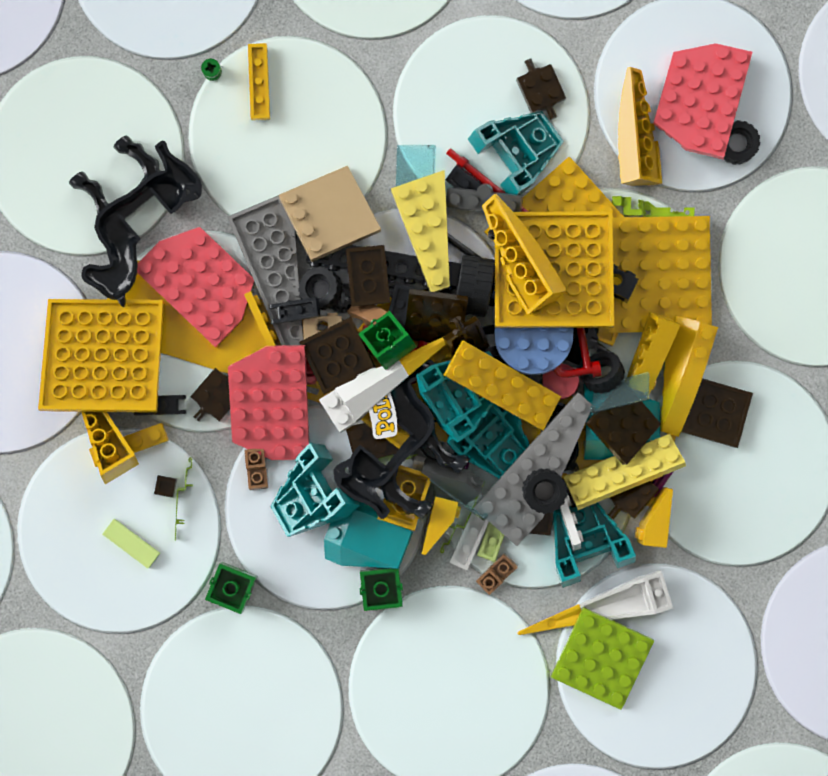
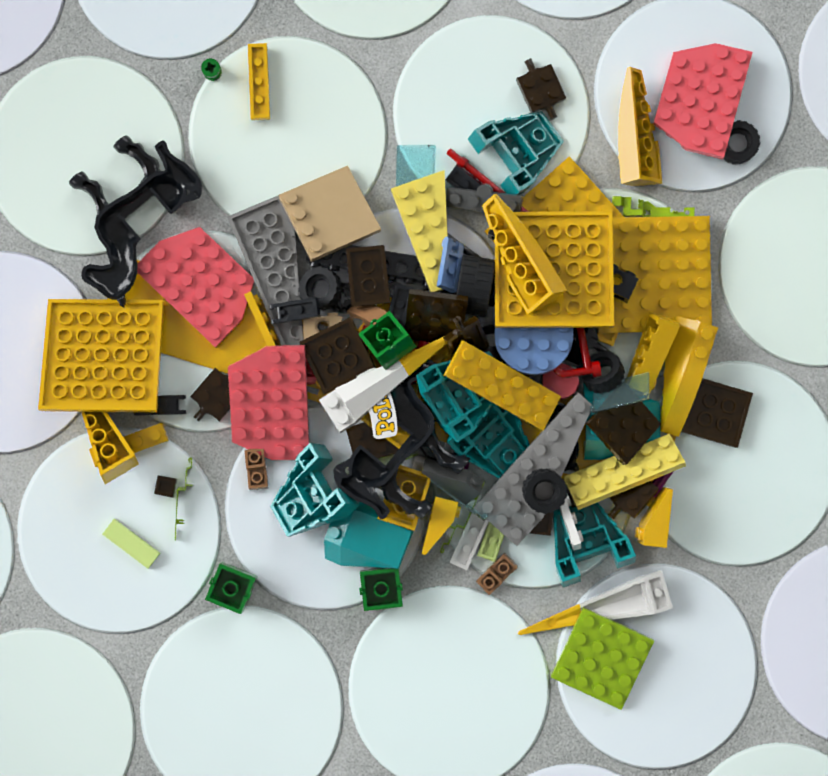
(450, 265): none -> medium blue plate

